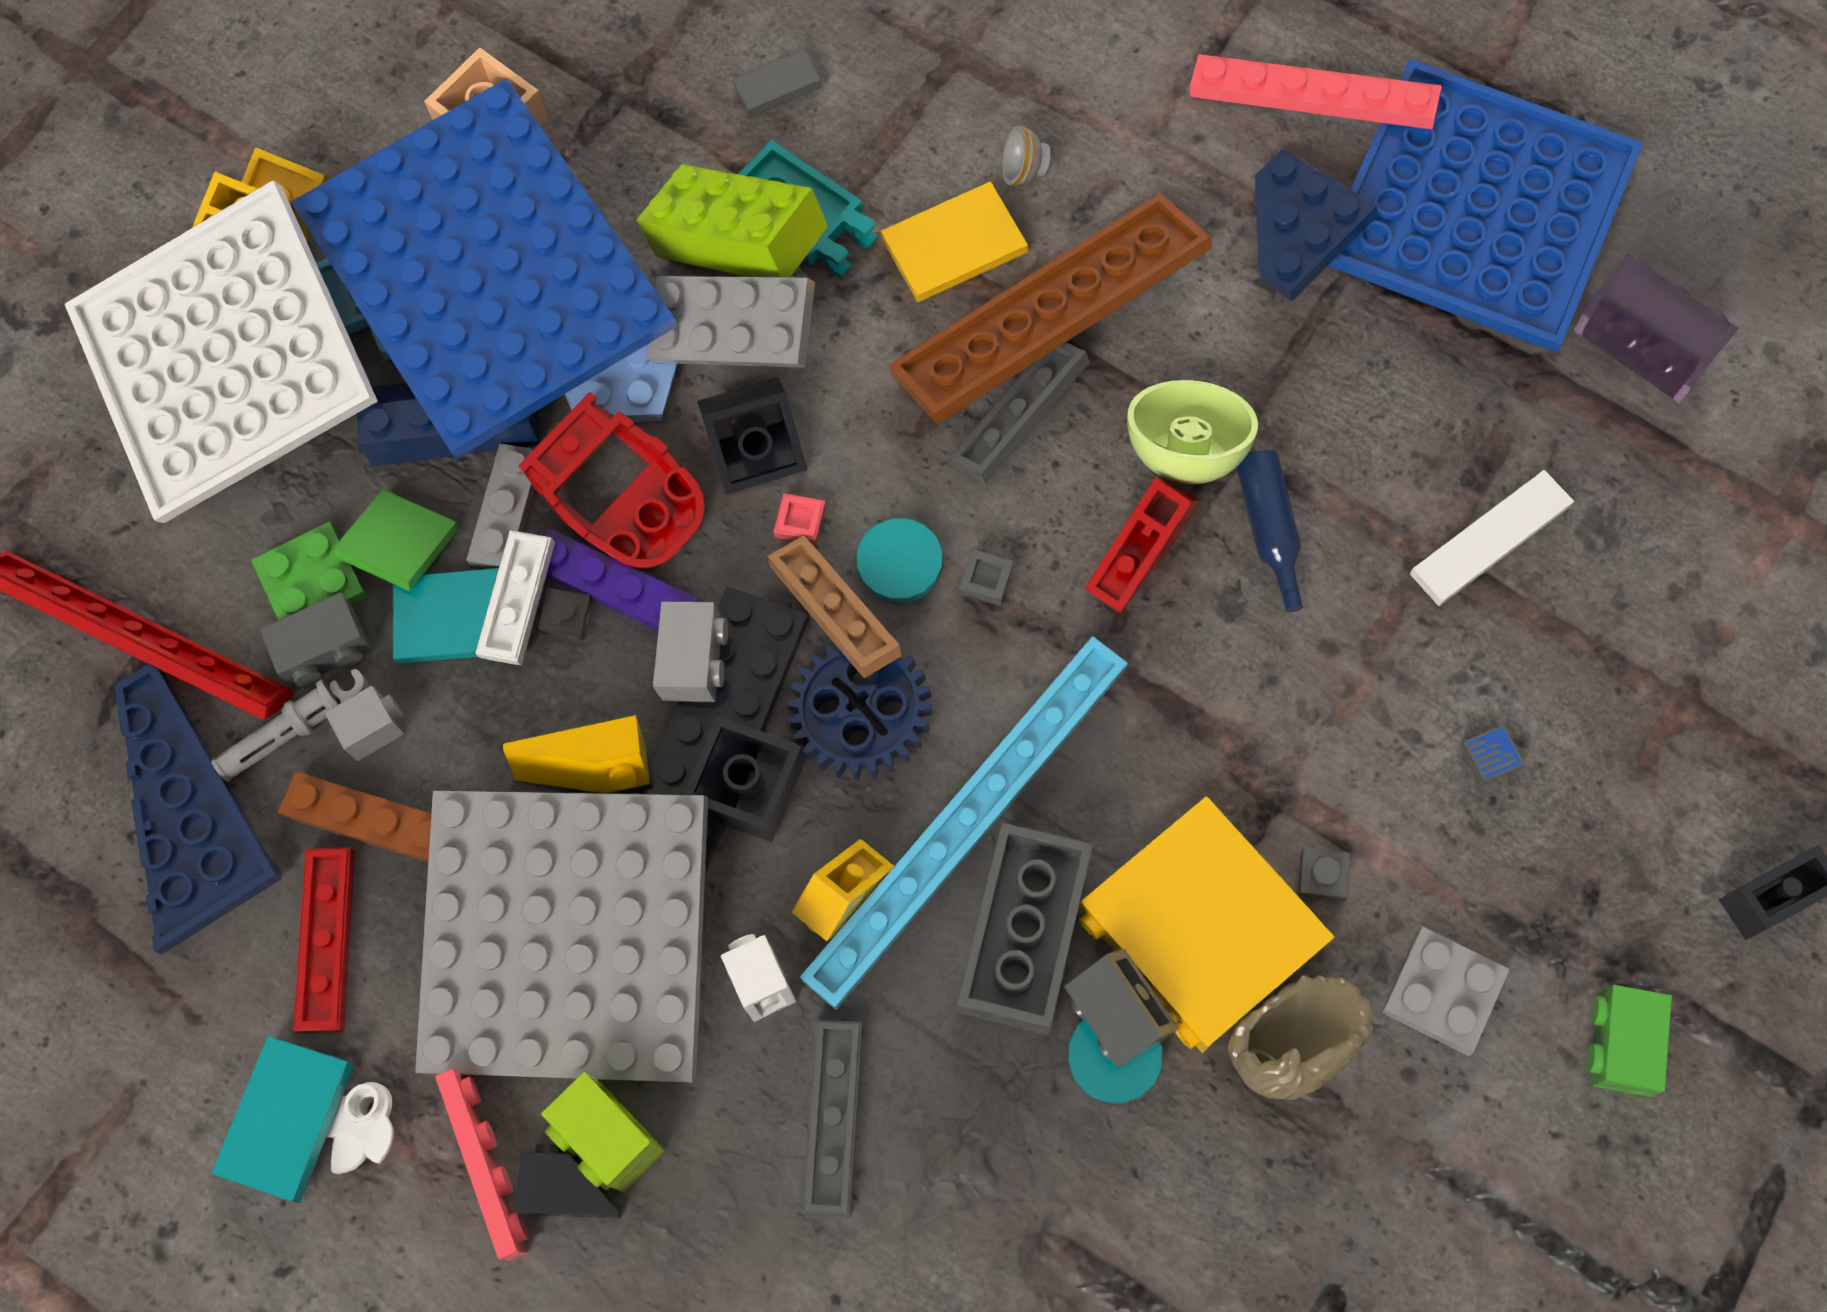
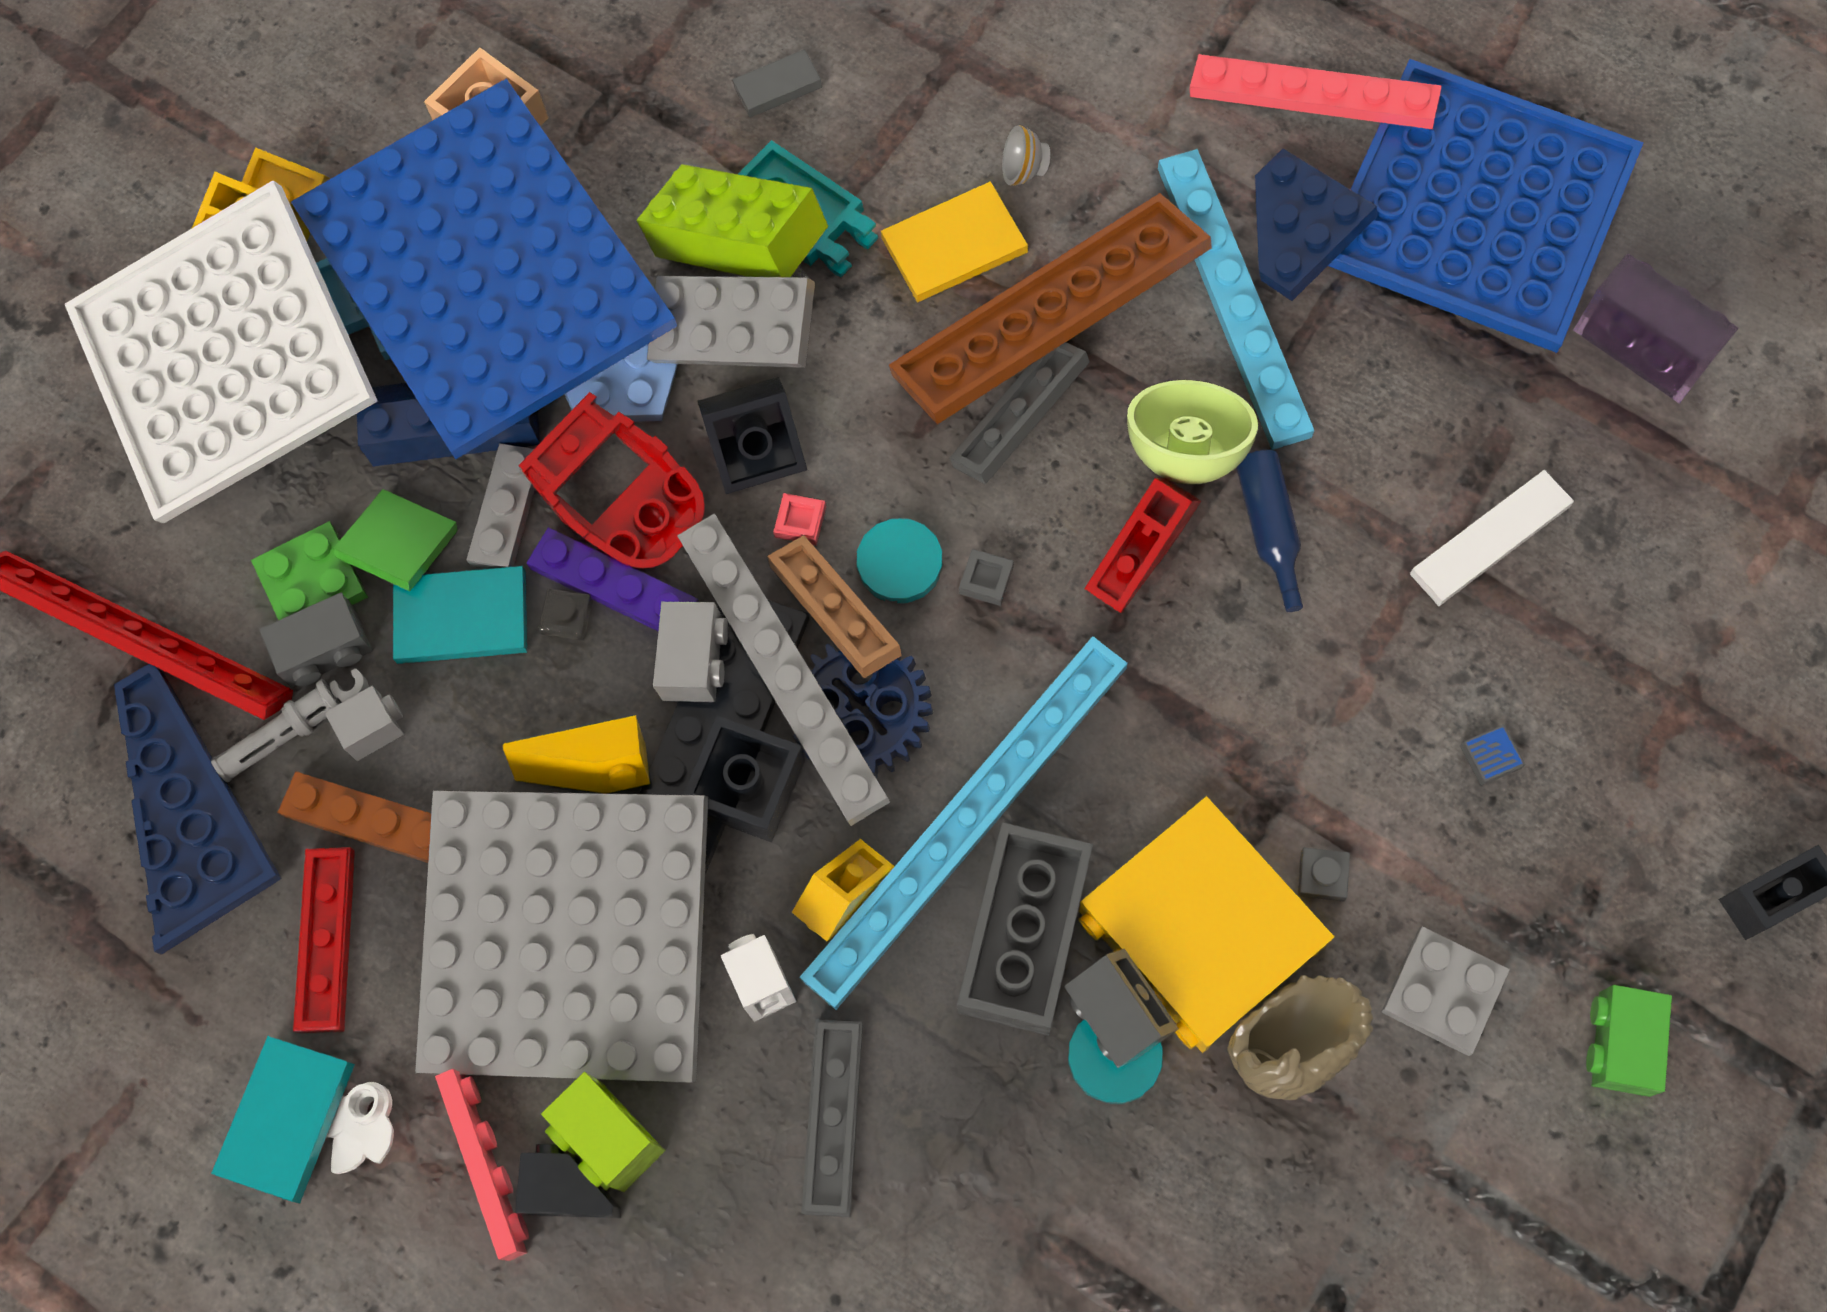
(515, 597): white tile -> none
(784, 670): none -> light grey plate
(1238, 304): none -> medium azure plate

